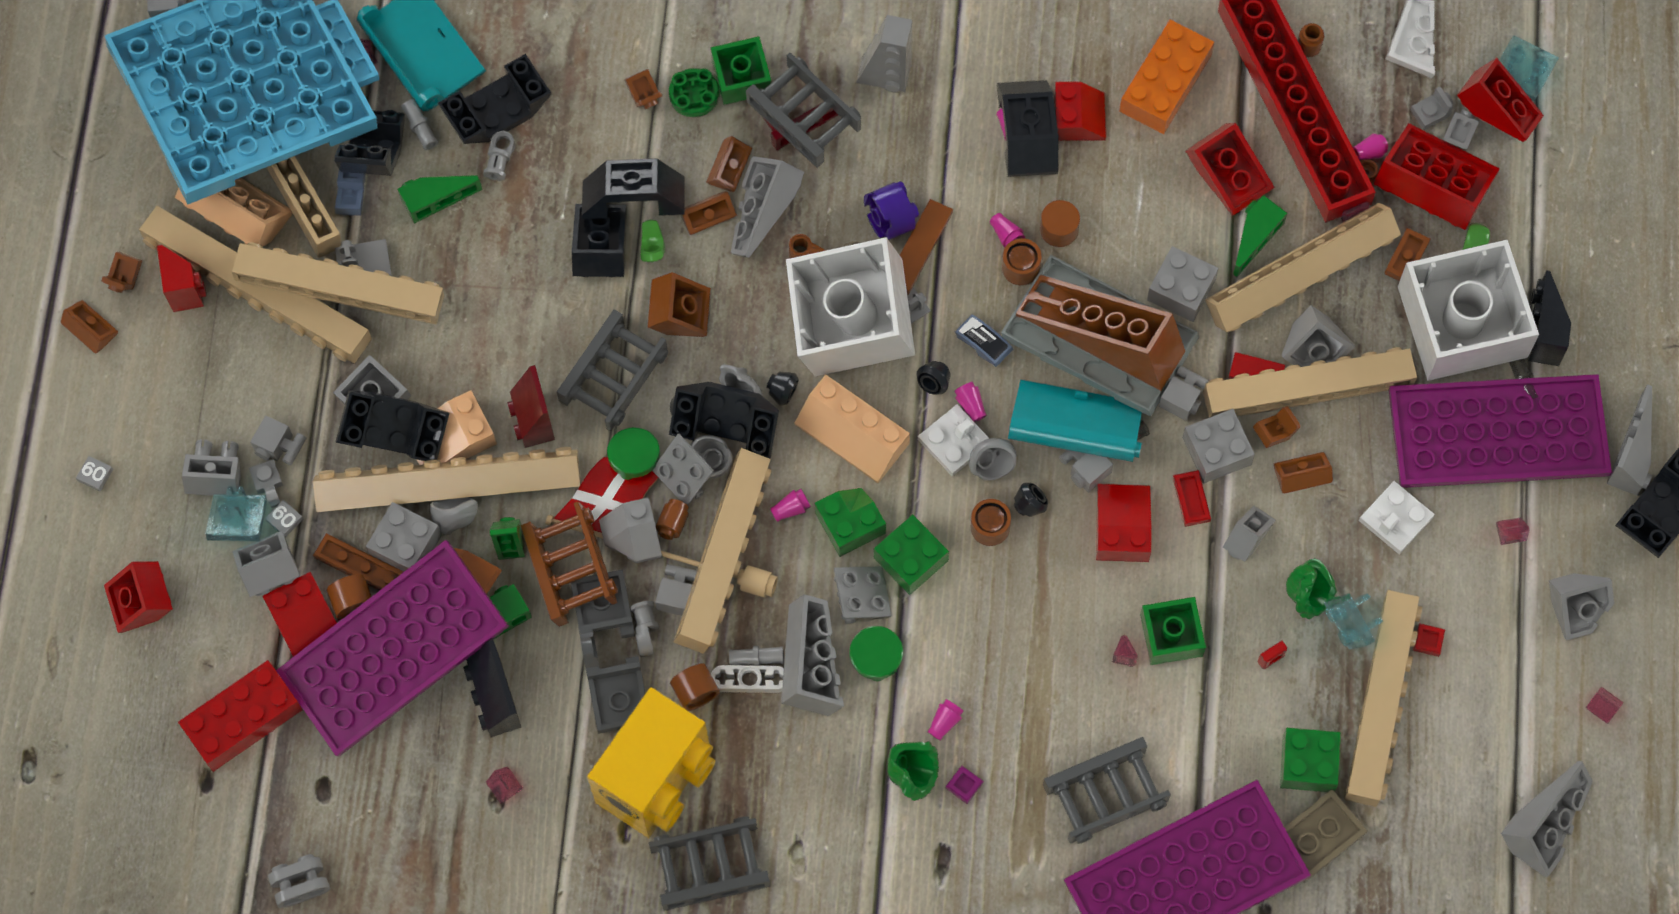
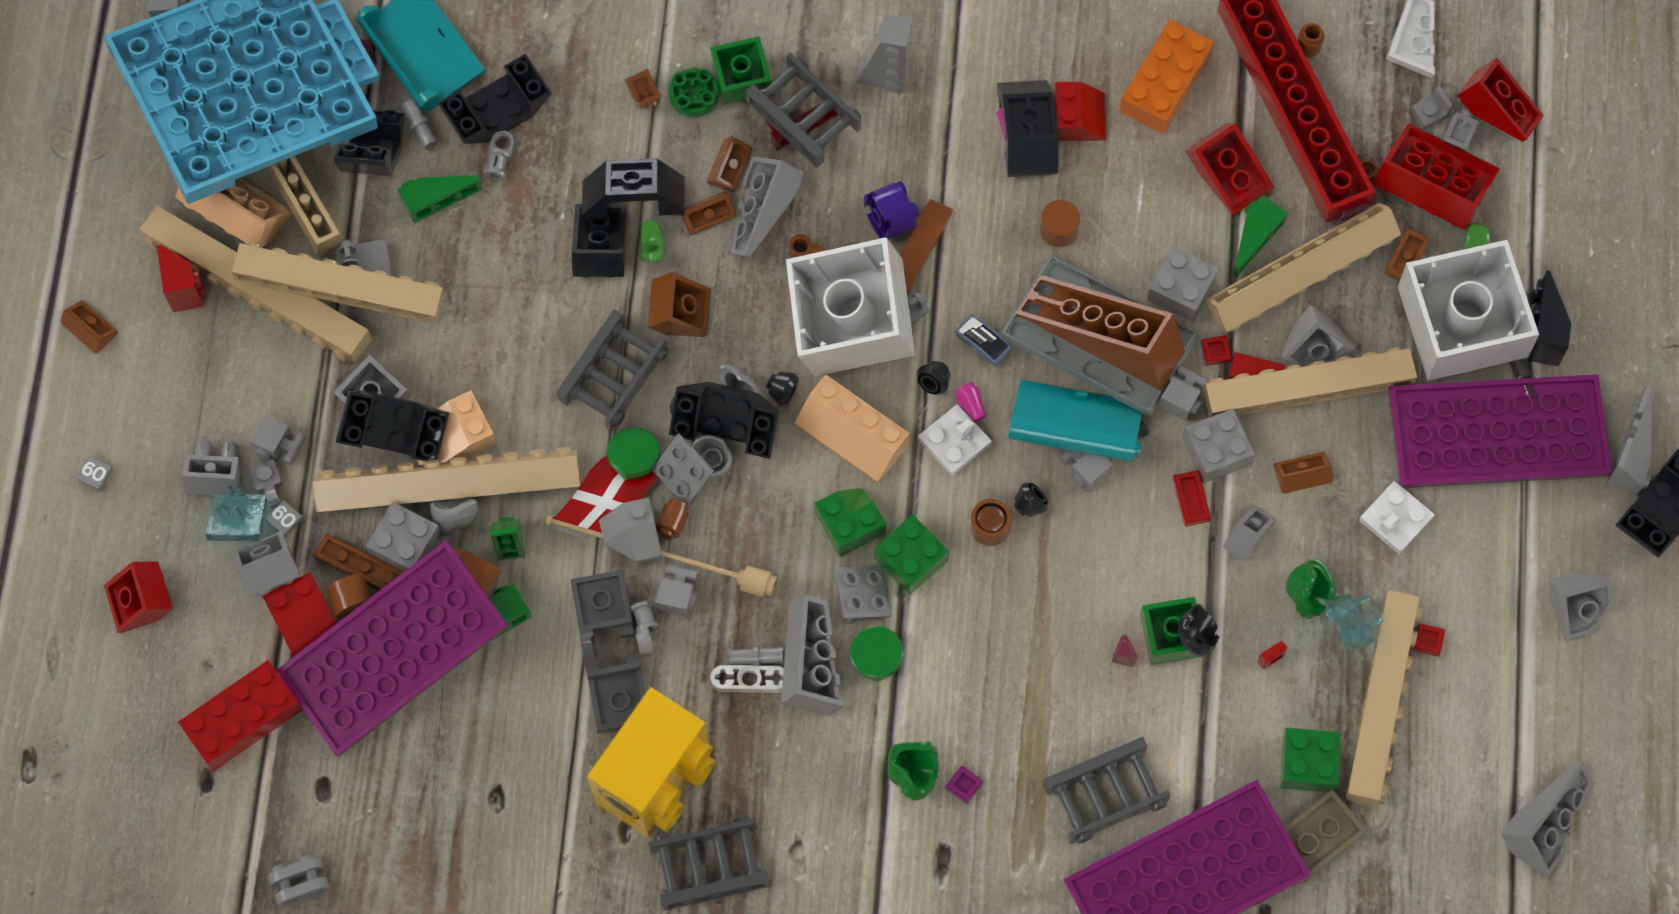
(122, 272): dark orange bracket -> none
(349, 193): sand blue slope -> none
(491, 691): black slope -> none
(503, 784): clear pink slope -> none
(531, 410): dark red slope -> none
(543, 561): dark orange fence -> none
(694, 687): dark orange piece -> none
(722, 551): tan brick -> none
(791, 505): dark pink cone -> none
(945, 719): dark pink cone -> none
(992, 459): light grey hair -> none
(1005, 229): dark pink cone -> none
(1021, 261): dark orange piece -> none
(1123, 523): red slope -> none
(1198, 631): none -> black hair
(1216, 350): none -> red tile
(1277, 427): dark orange bracket -> none
(1371, 147): dark pink cone -> none
(1512, 531): clear pink slope -> none
(1528, 65): clear light blue plate -> none
(1604, 705): clear pink slope -> none

